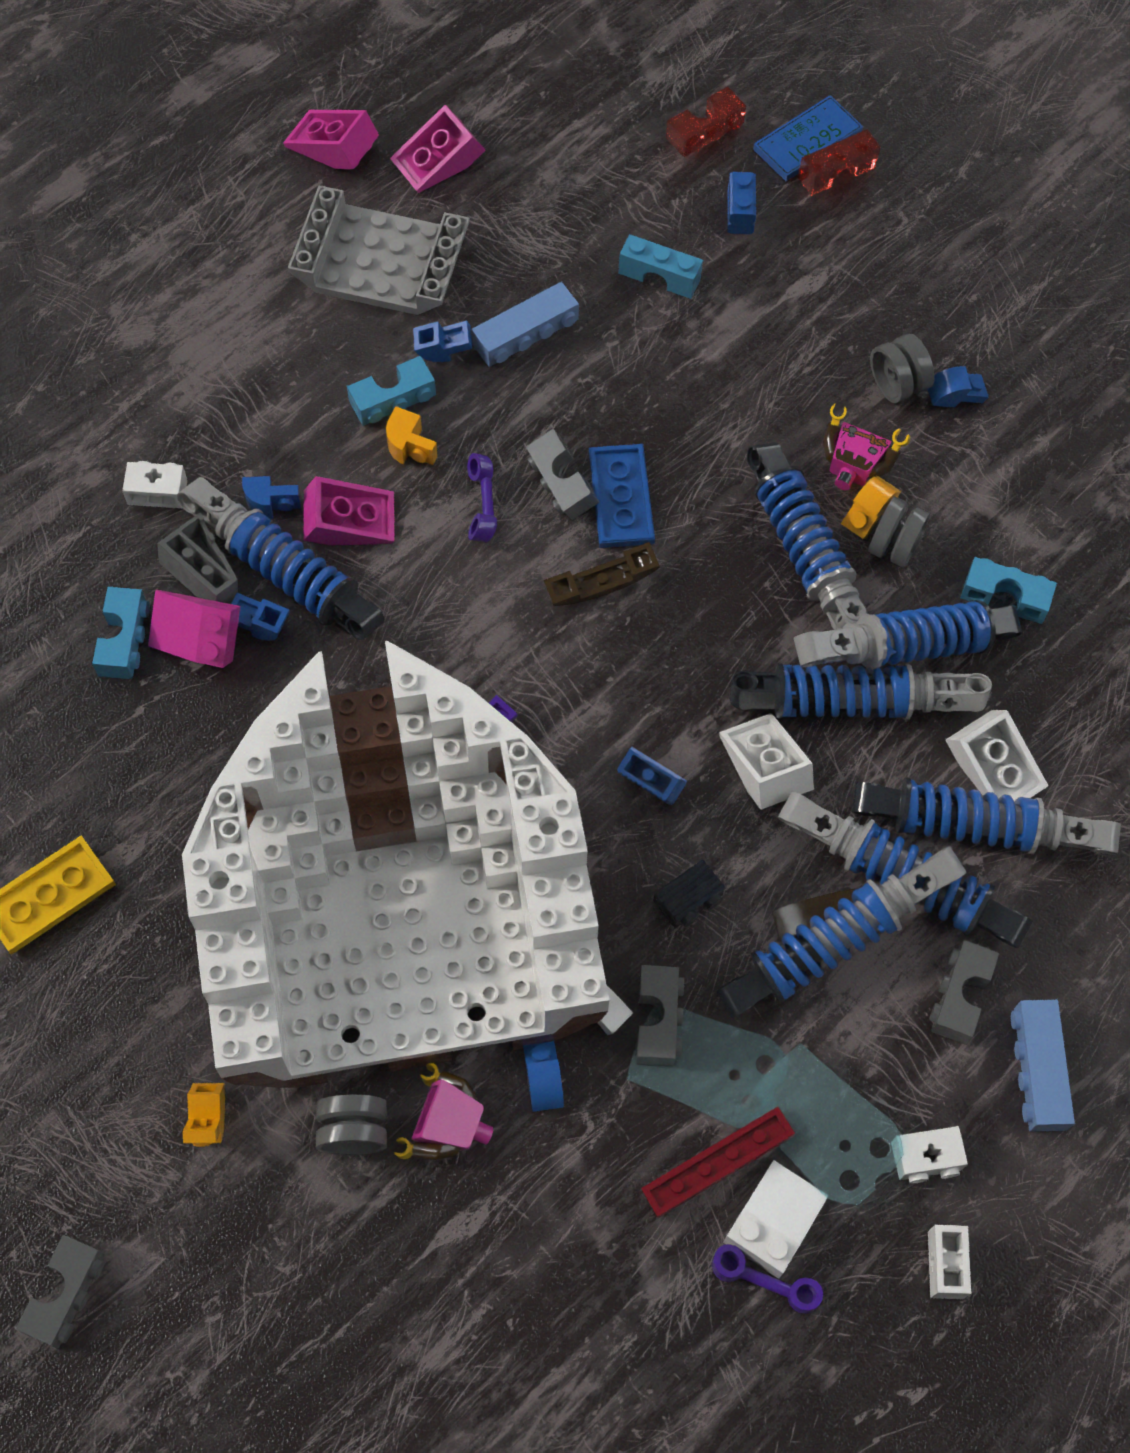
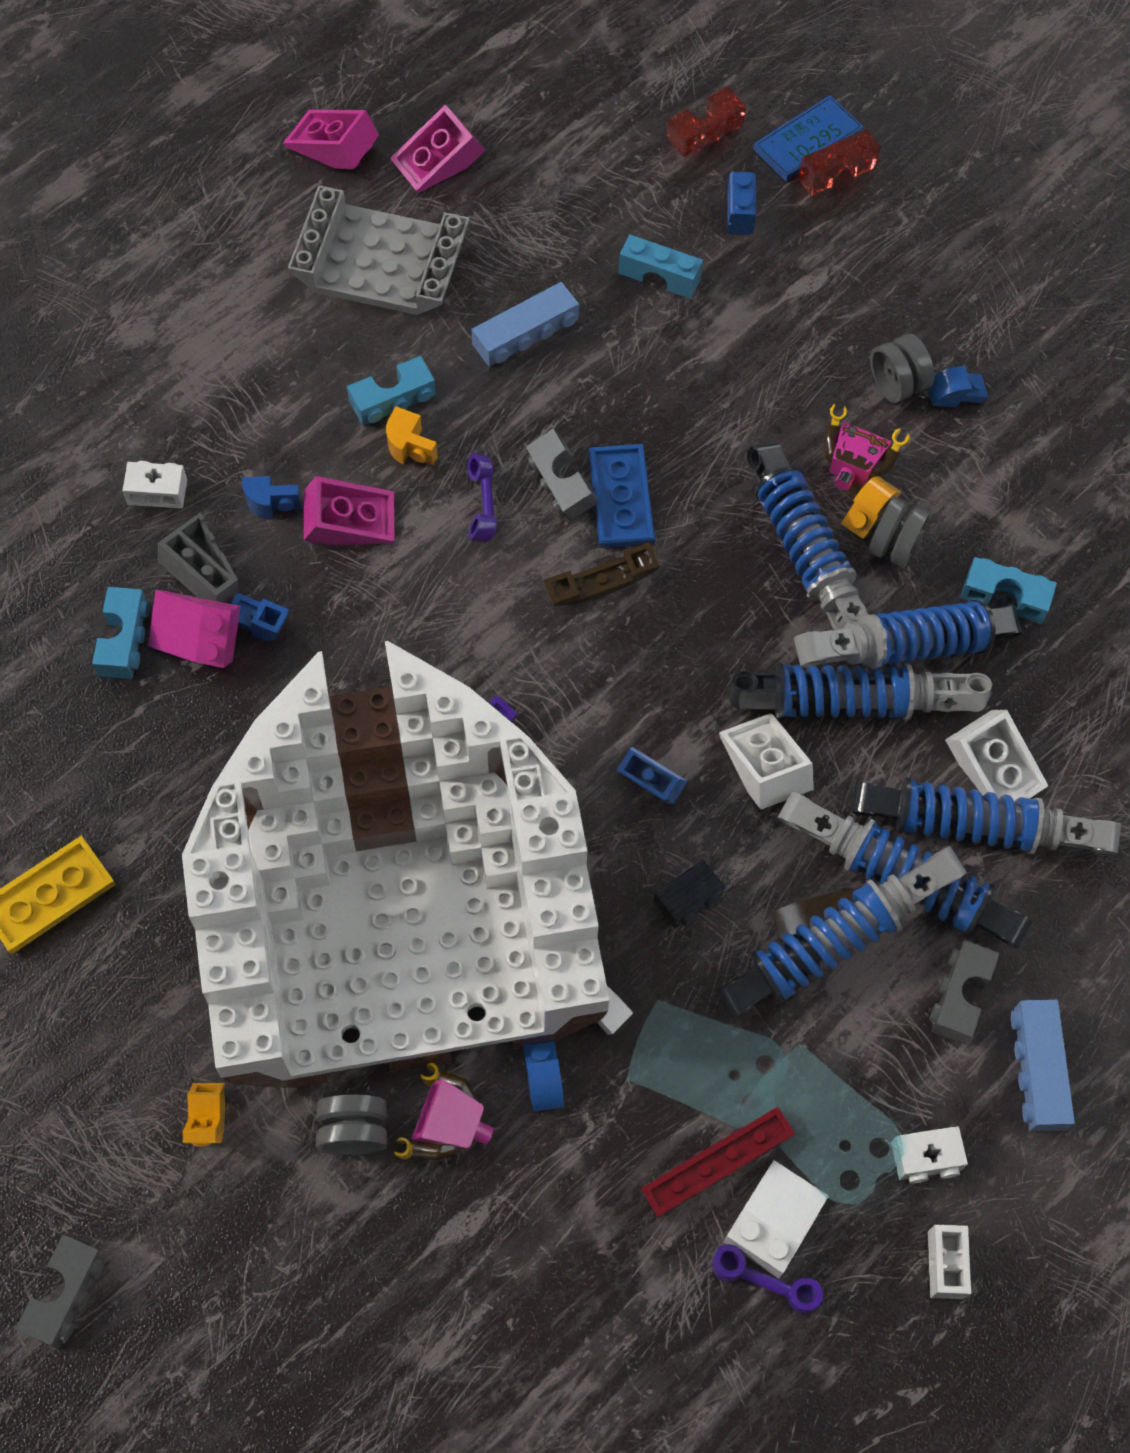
(283, 560): piece -> none
(439, 342): blue brick -> none
(660, 988): dark grey arch -> none

